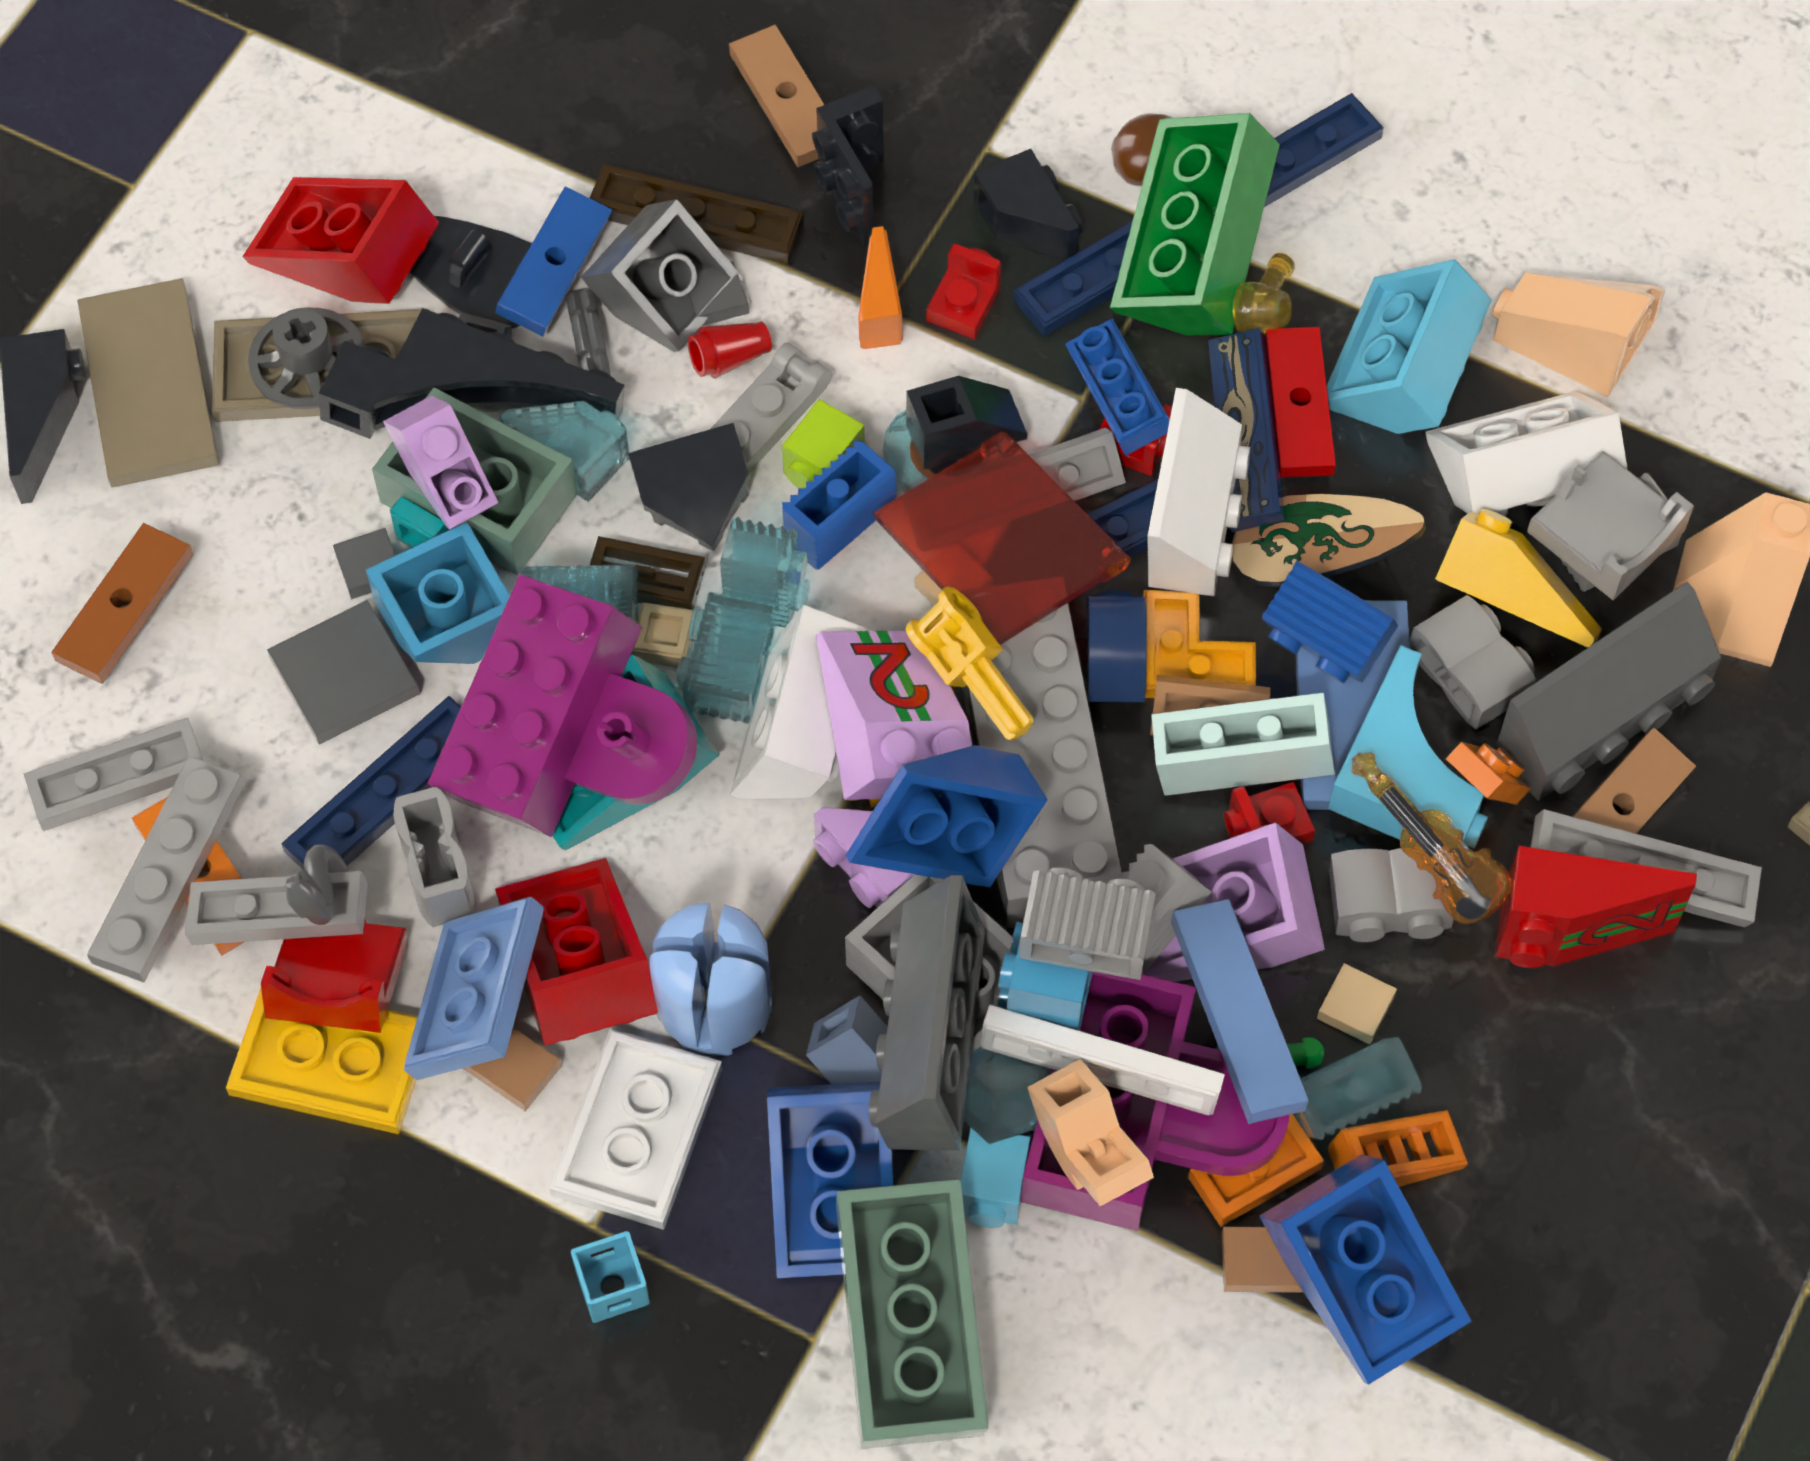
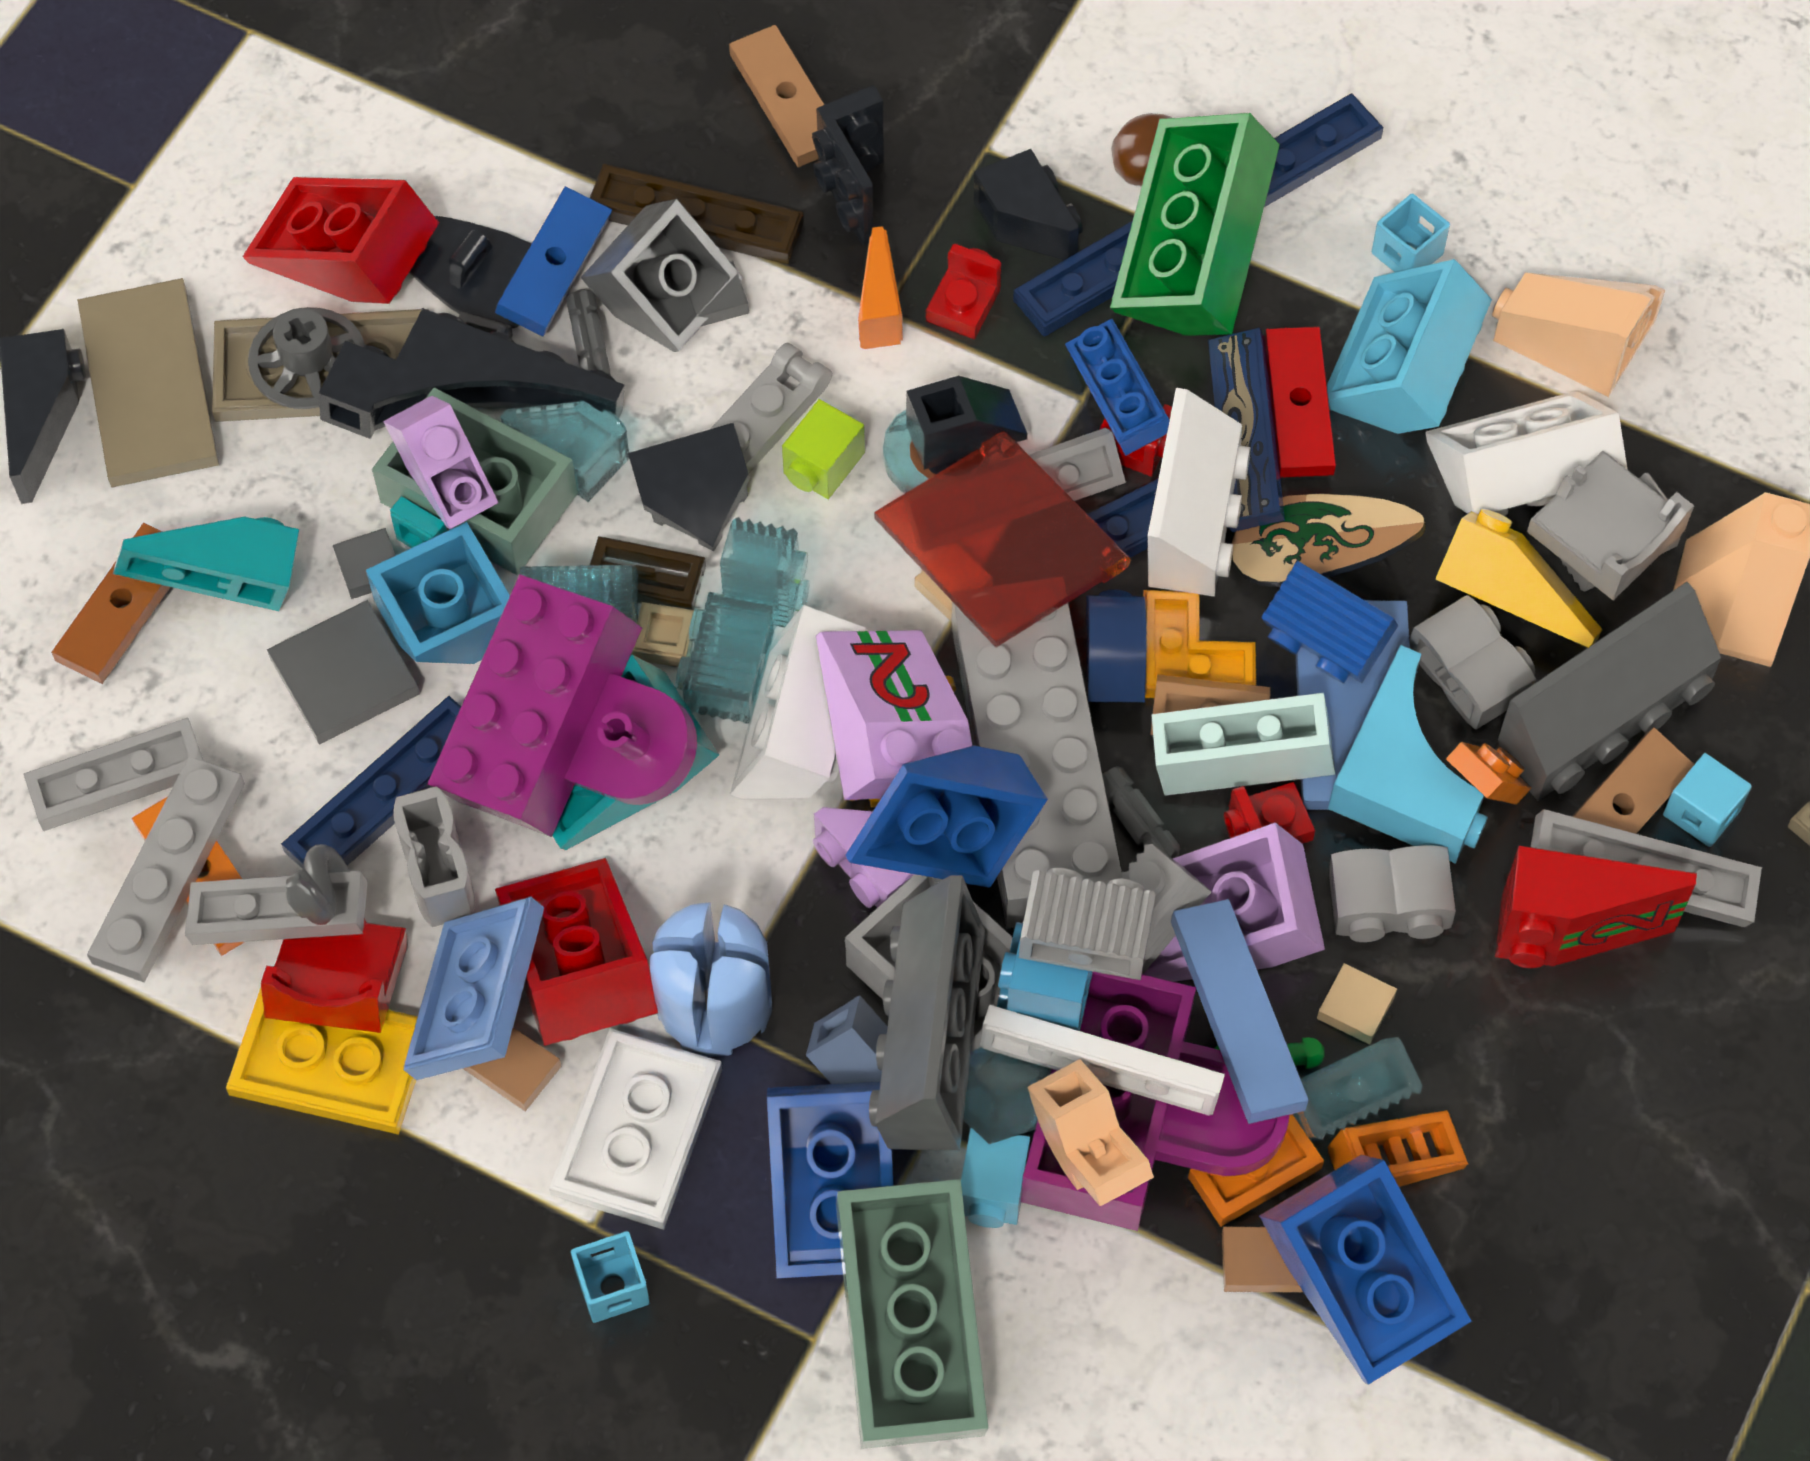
(223, 559): none -> teal slope
(727, 347): red cone -> none
(839, 503): blue brick -> none
(963, 655): yellow connector -> none
(1137, 813): none -> dark grey axle
(1262, 302): clear yellow bar -> none
(1402, 229): none -> medium azure piece
(1466, 881): clear orange piece -> none
(1707, 800): none -> medium azure piece

